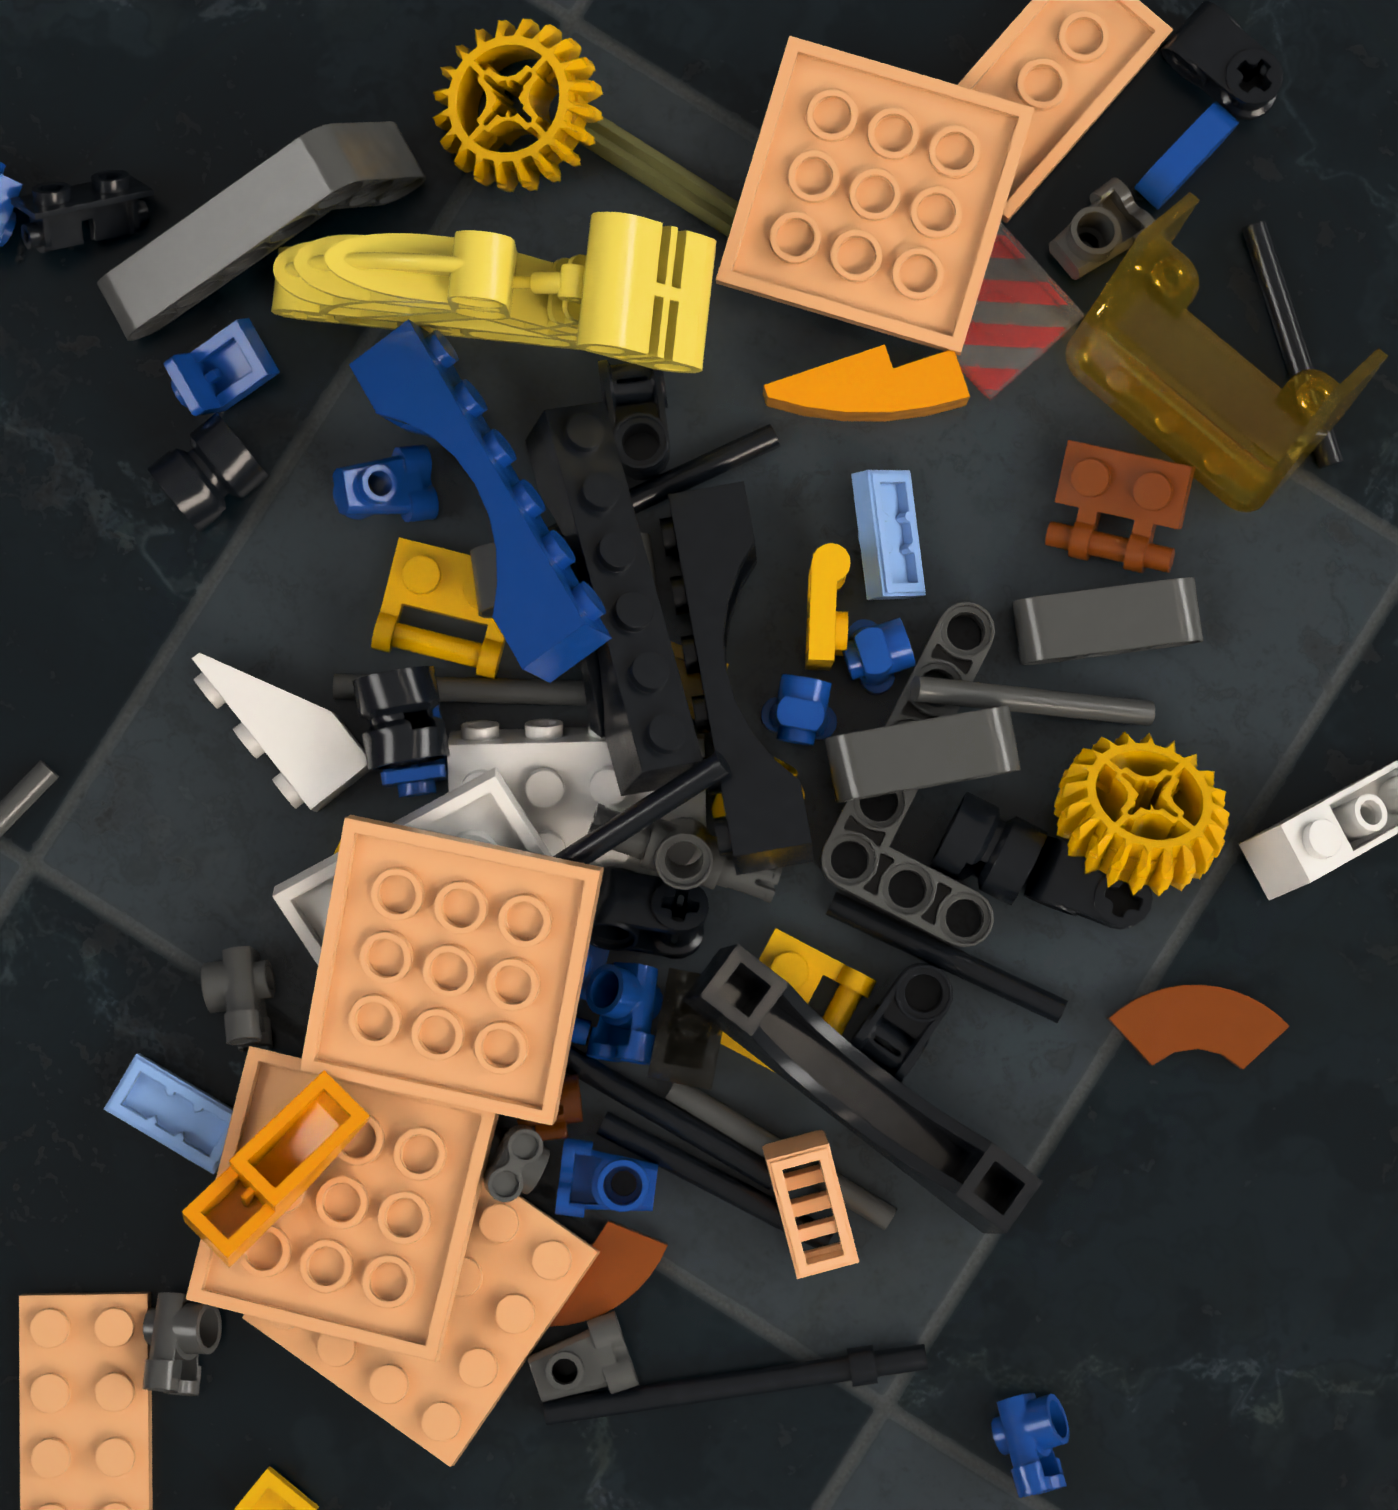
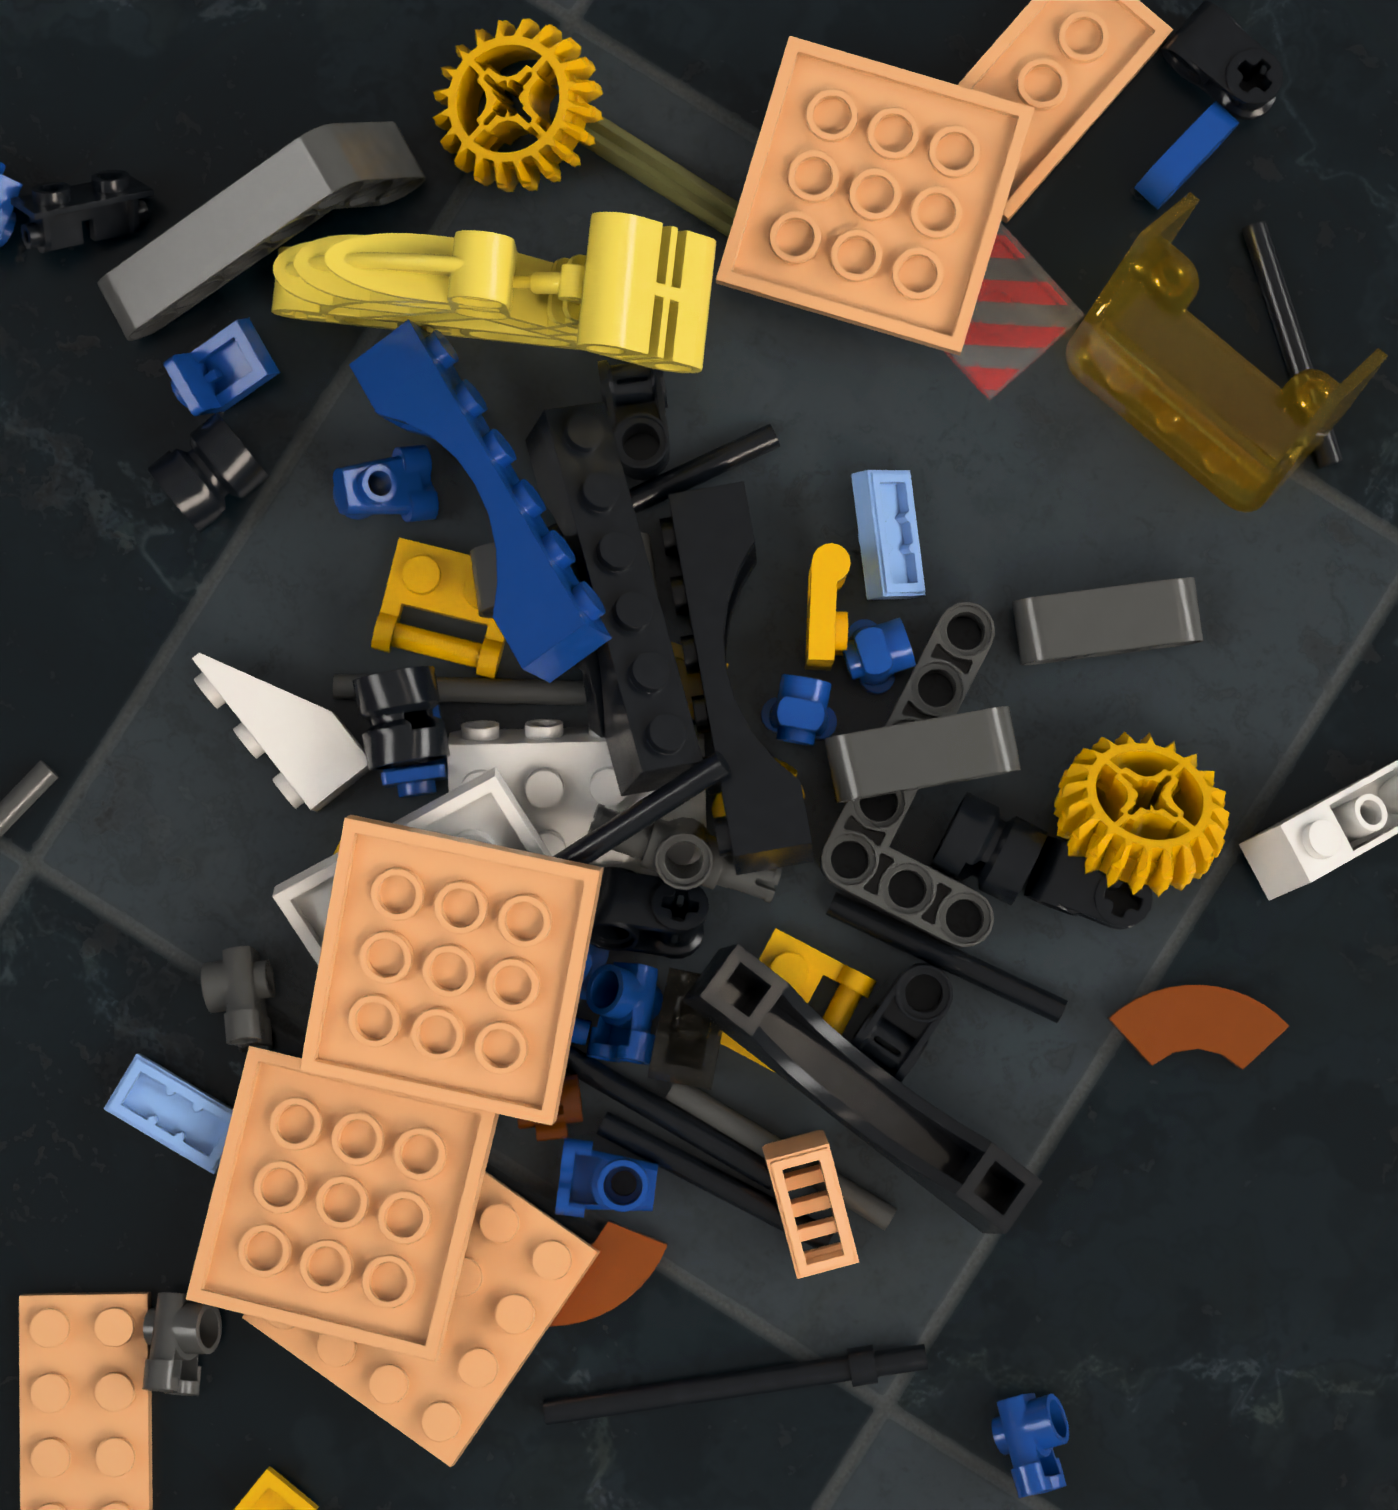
(275, 1168): light orange slope -> none
(515, 1162): dark grey plate -> none
(599, 1359): dark grey plate -> none
(871, 389): light orange slope -> none
(1032, 700): dark grey bar -> none
(1107, 224): dark grey plate -> none
(1123, 486): dark orange plate -> none

